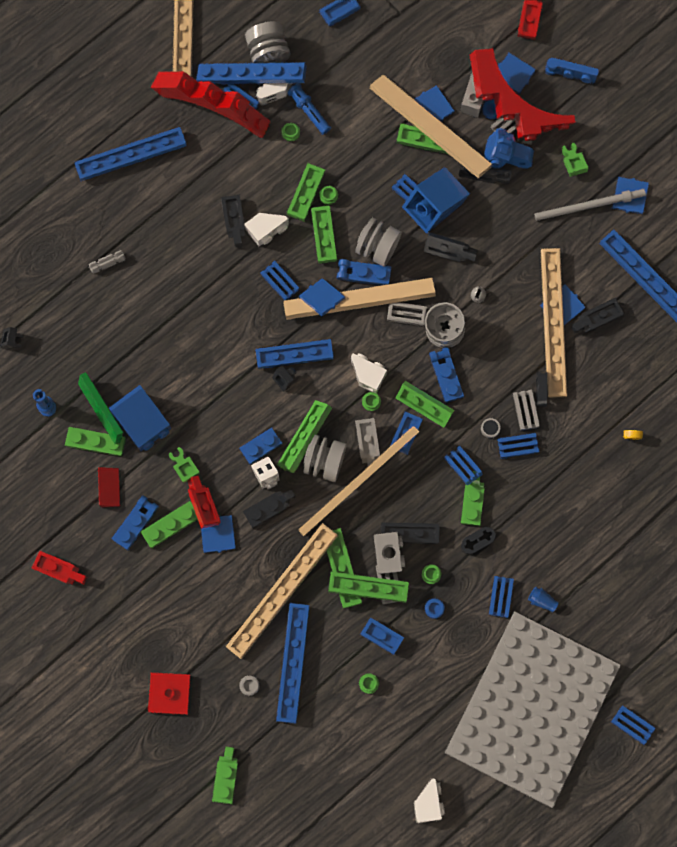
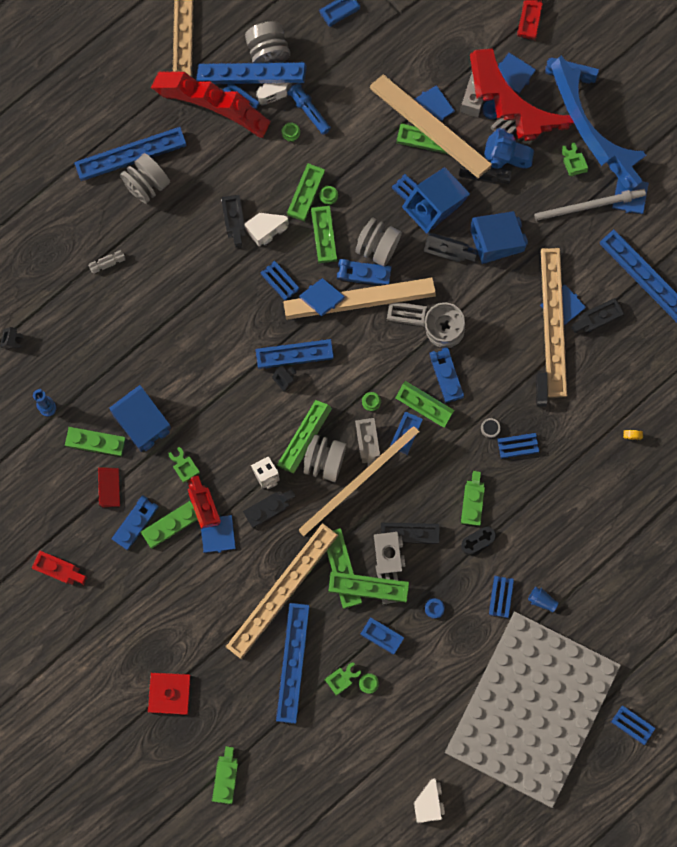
(100, 408): green tile -> none
(142, 180): none -> light grey wheel
(249, 685): light grey tile -> none
(260, 446): blue plate -> none
(340, 680): none -> bright green plate
(368, 374): white slope -> none
(431, 574): bright green plate -> none
(454, 454): blue tile -> none
(482, 295): light grey hinge -> none
(497, 236): none -> blue slope
(523, 394): light grey tile -> none
(617, 158): none -> blue slope

